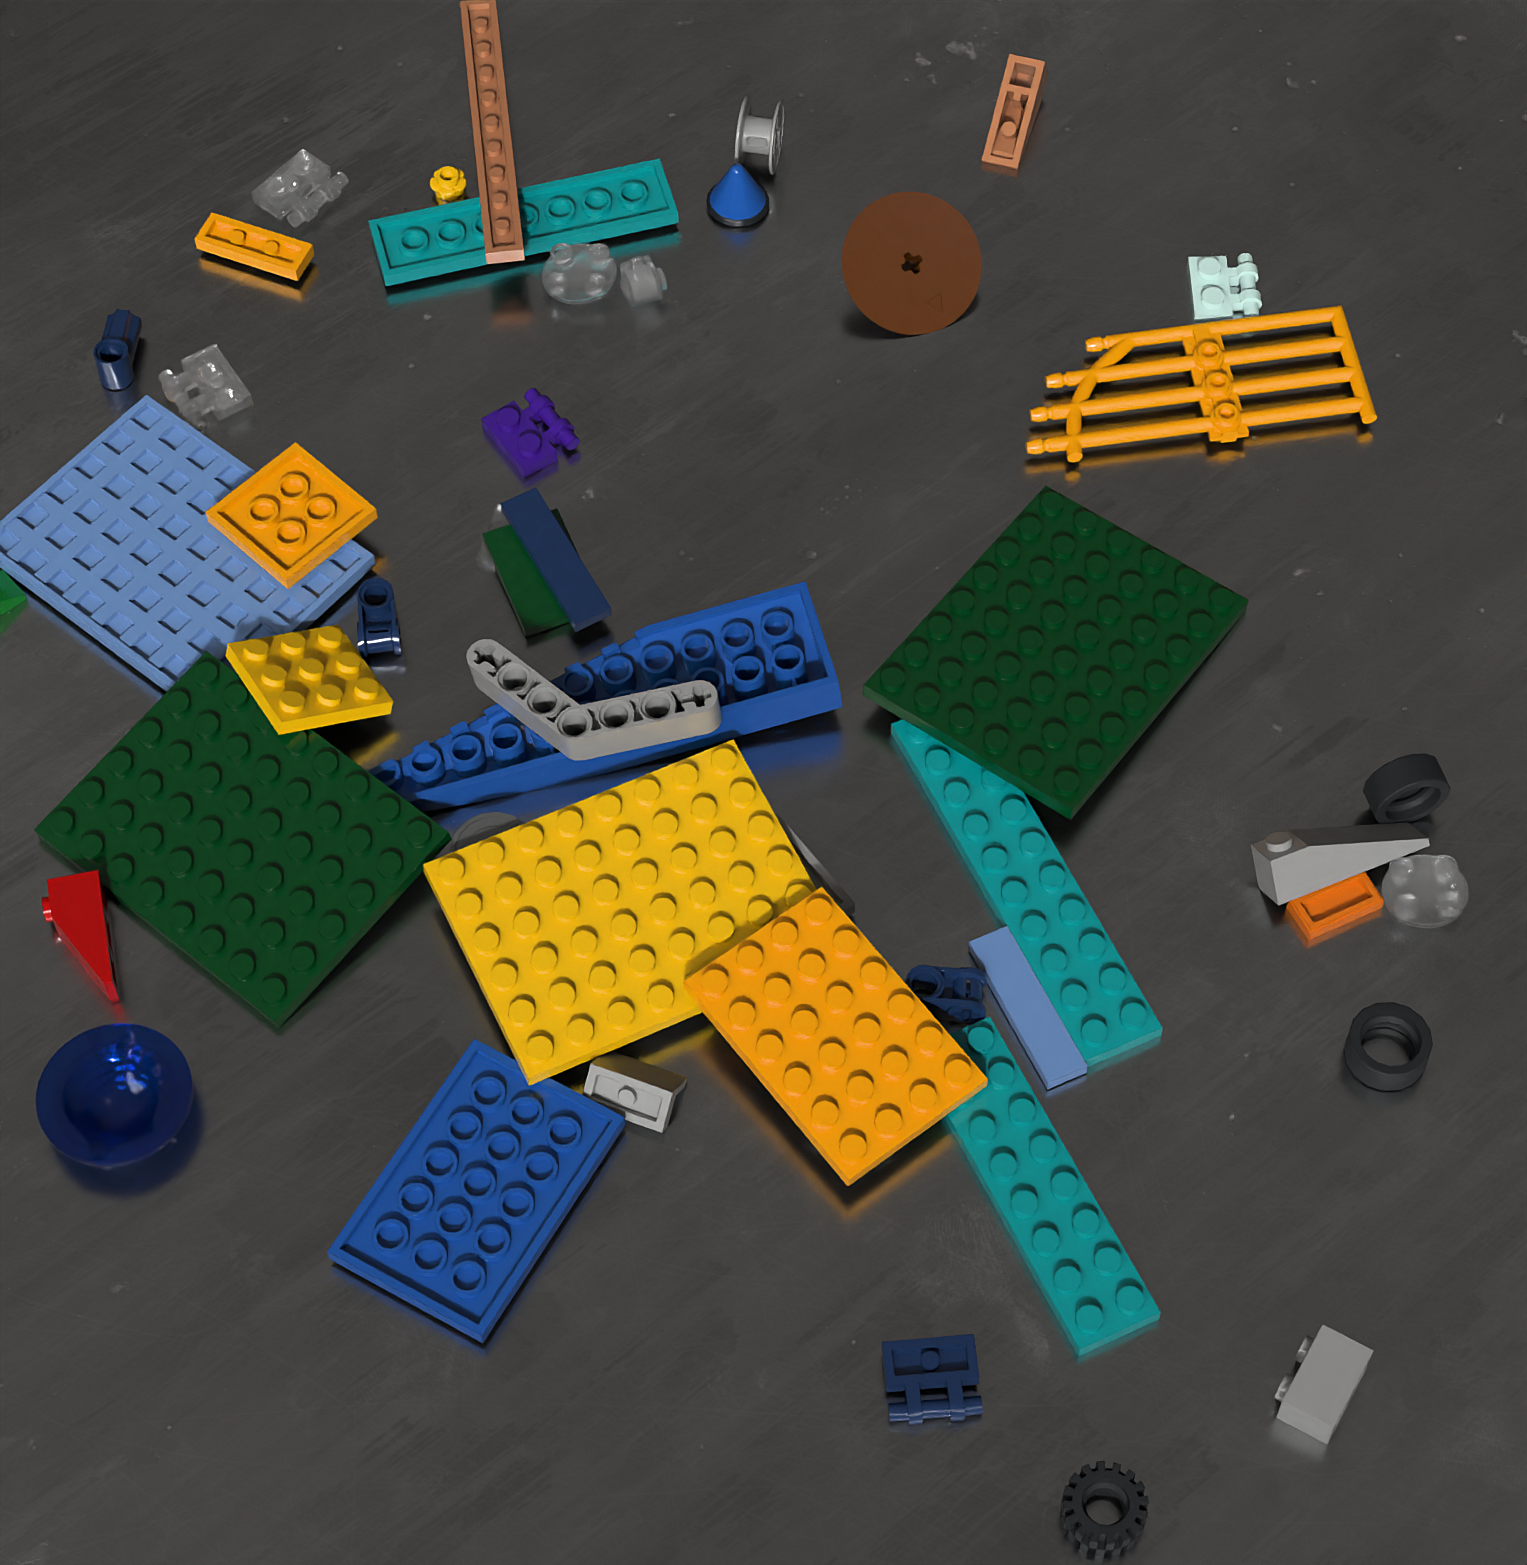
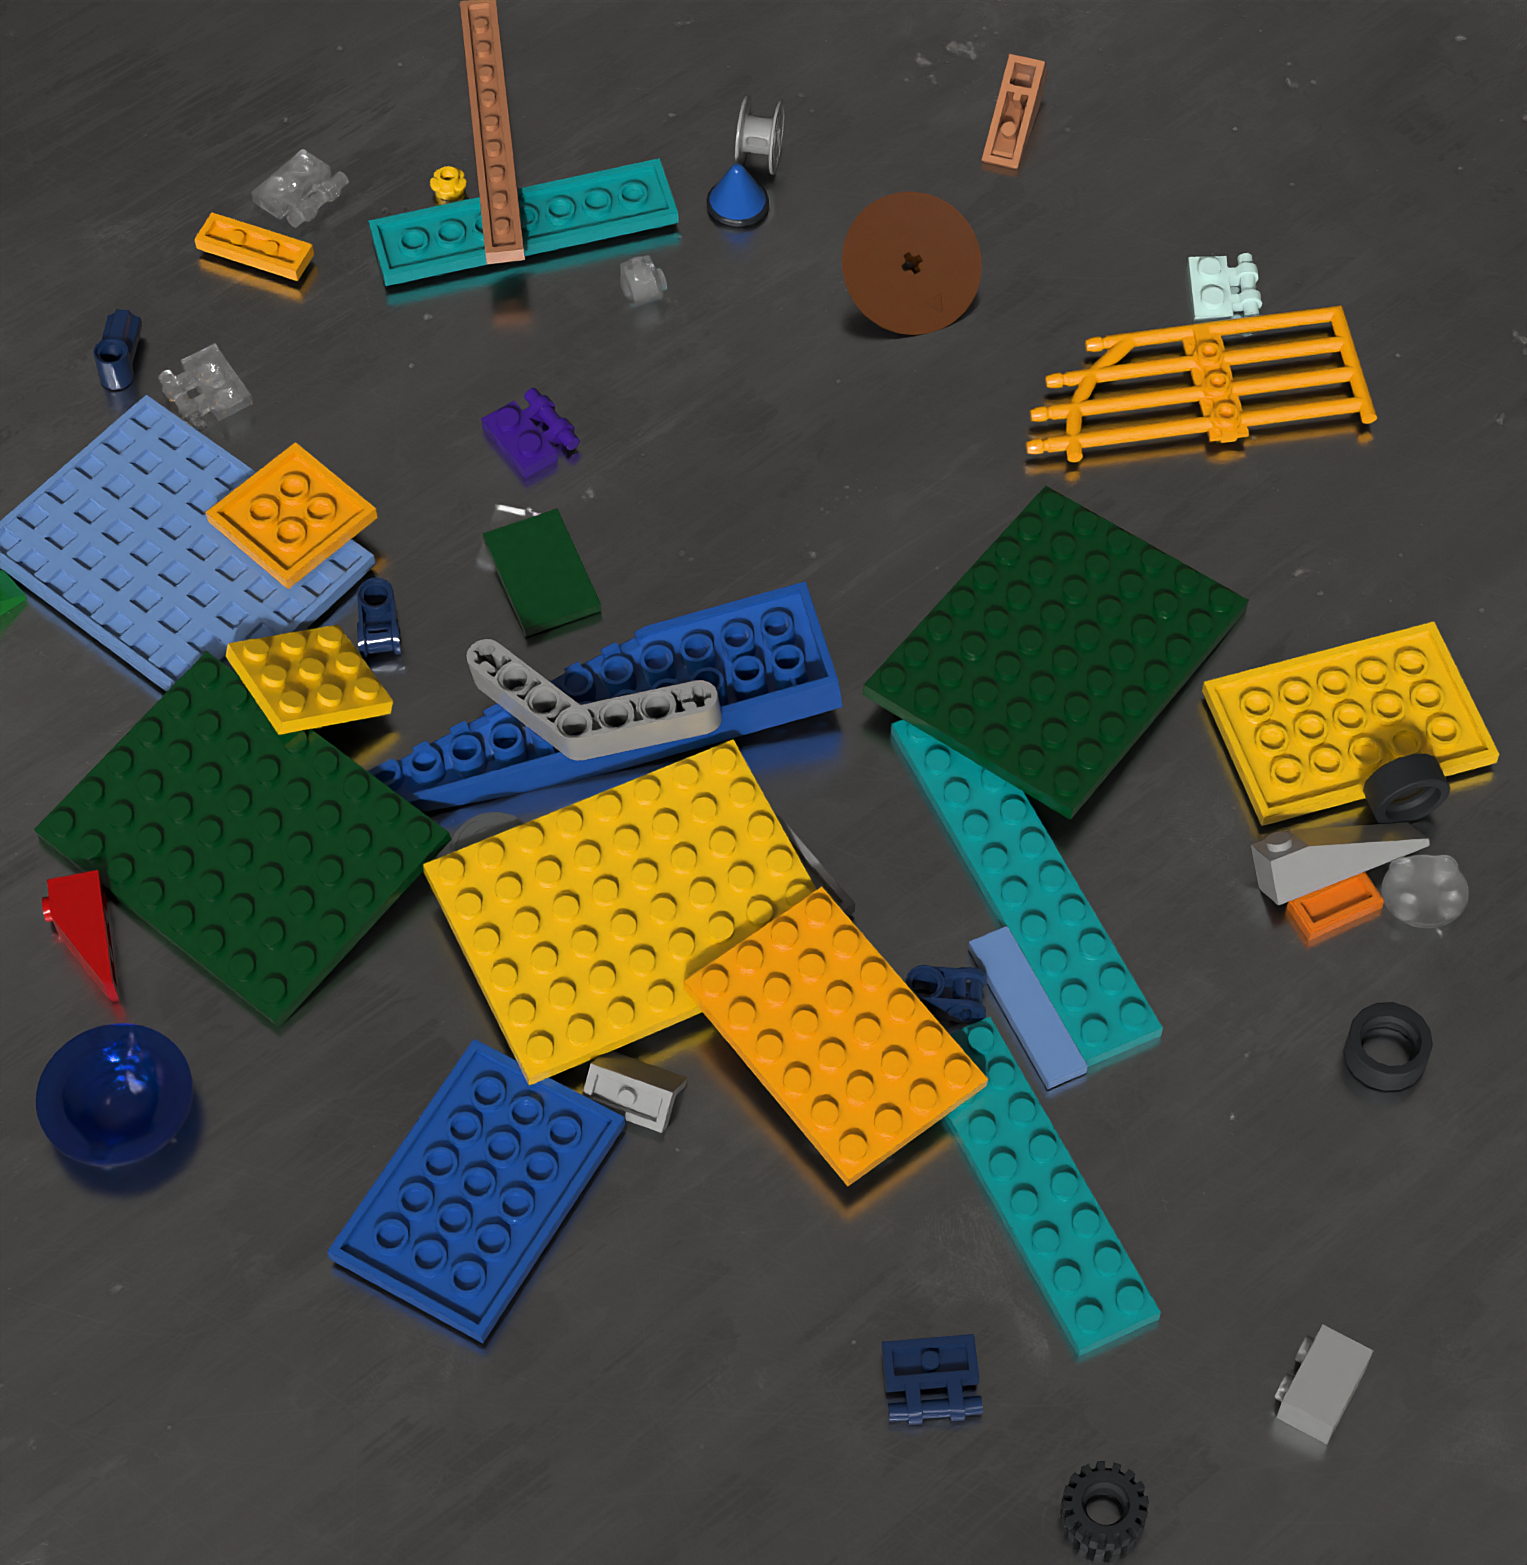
(556, 559): dark blue tile -> none
(579, 272): clear dish -> none
(1327, 720): none -> yellow plate

